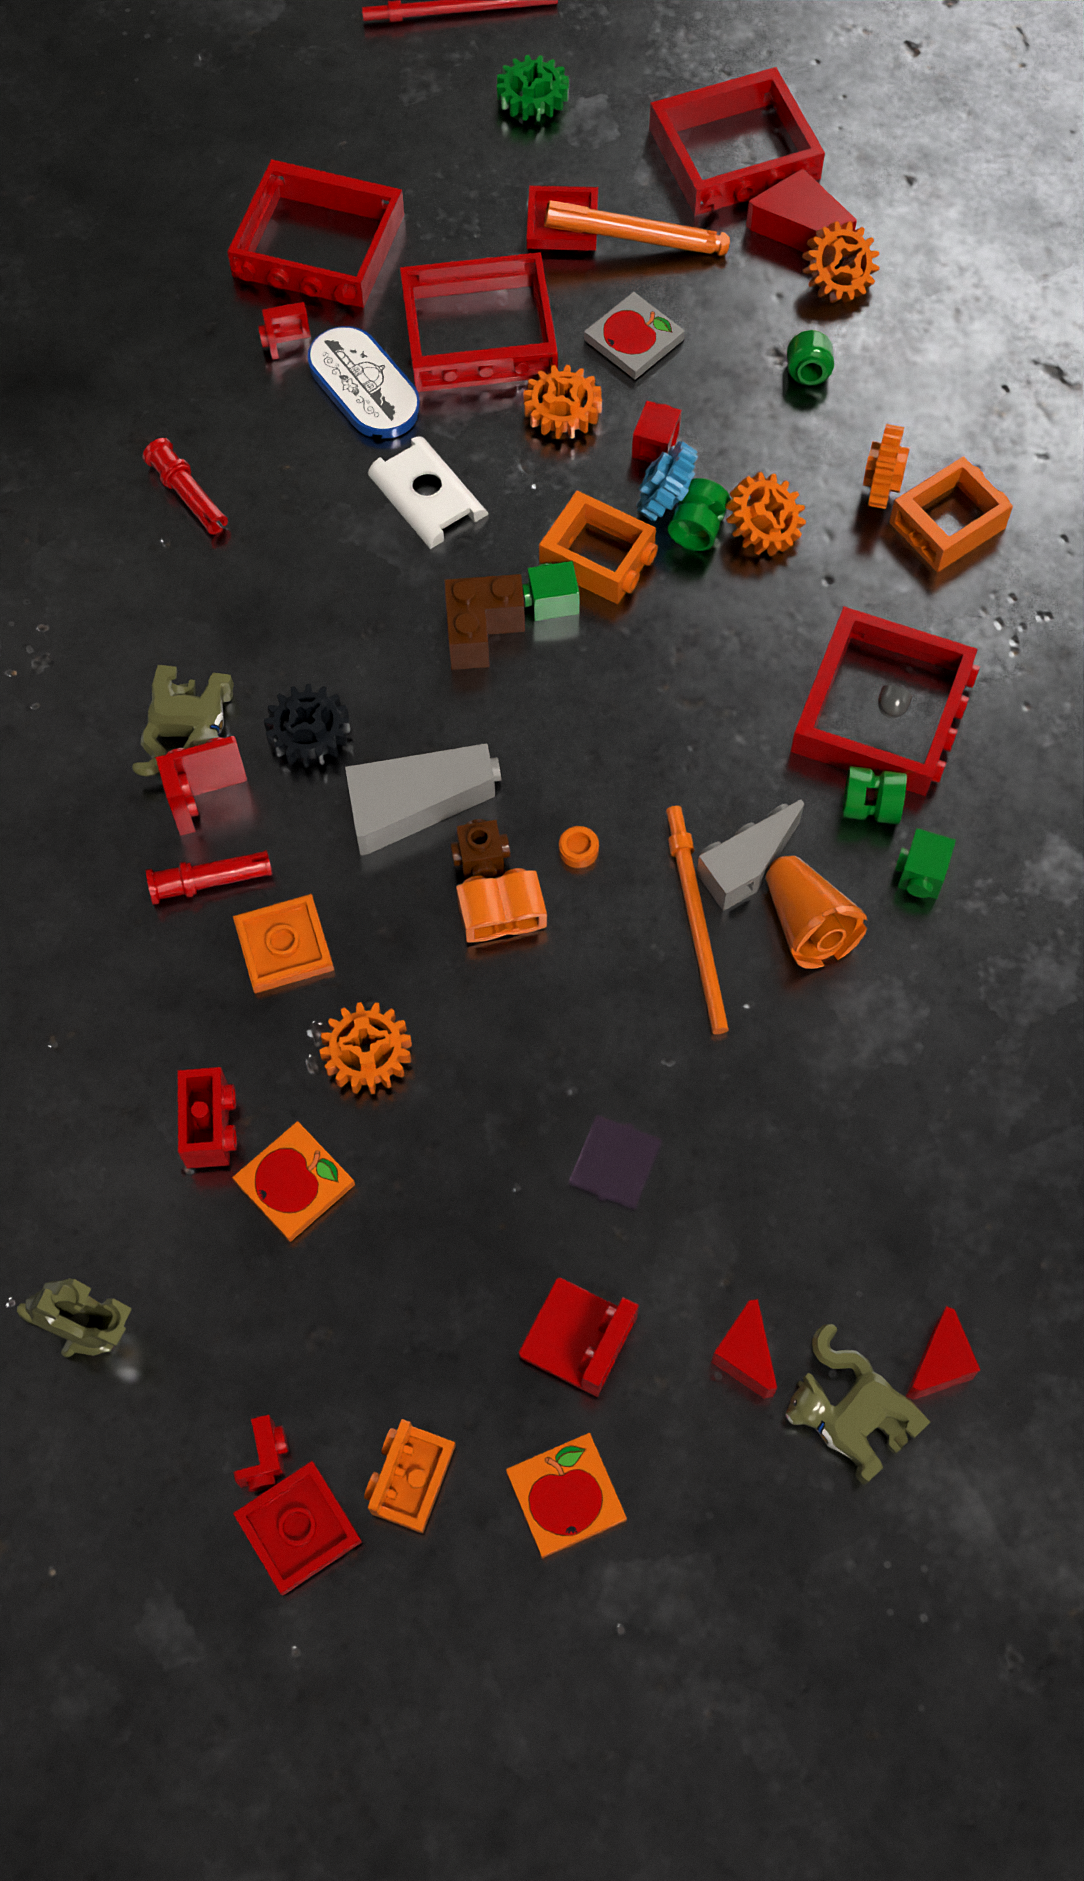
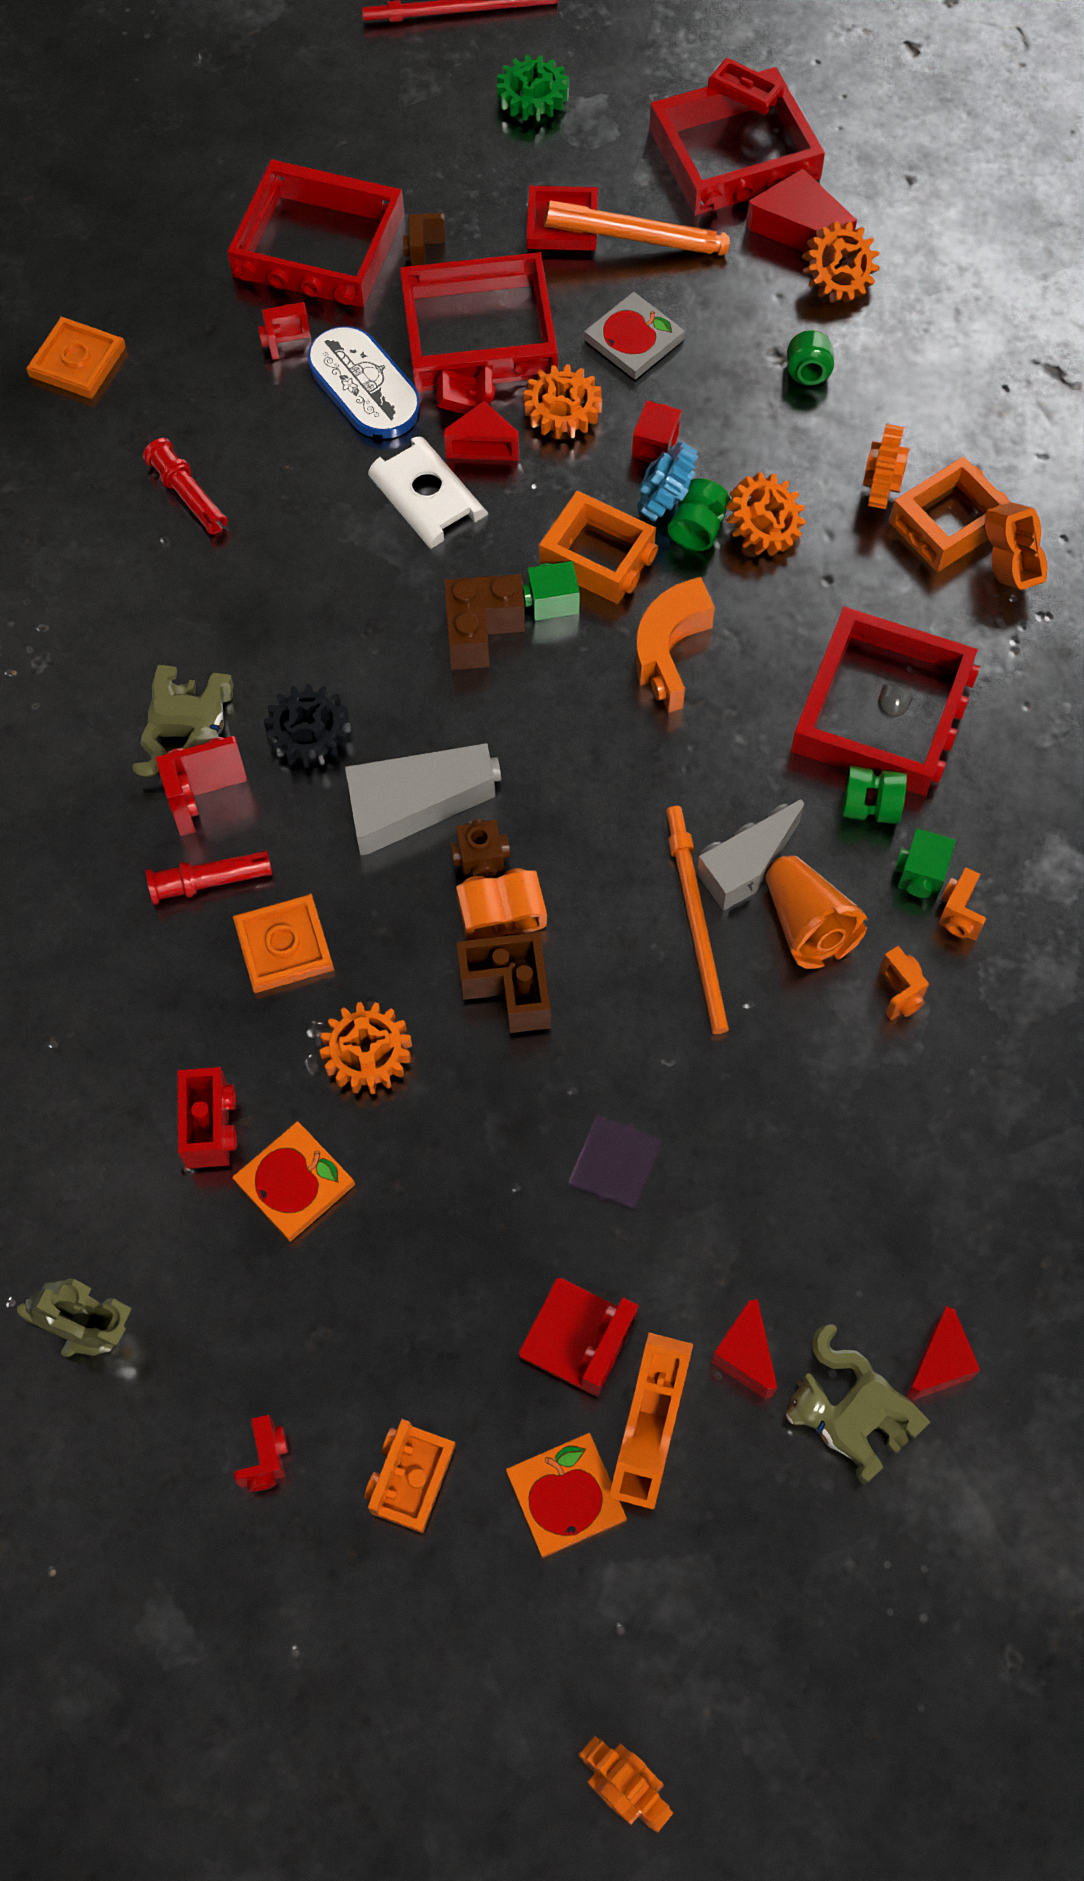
(76, 357): none -> orange tile
(297, 1528): red plate -> none
(423, 229): none -> reddish brown bracket
(462, 392): none -> red bracket
(482, 436): none -> red slope
(508, 968): none -> reddish brown brick
(578, 847): orange tile -> none
(625, 1784): none -> orange gear
(651, 1421): none -> orange arch
(668, 619): none -> orange arch
(728, 83): none -> red tile
(907, 980): none -> orange bracket
(955, 917): none -> orange bracket
(1016, 550): none -> orange brick

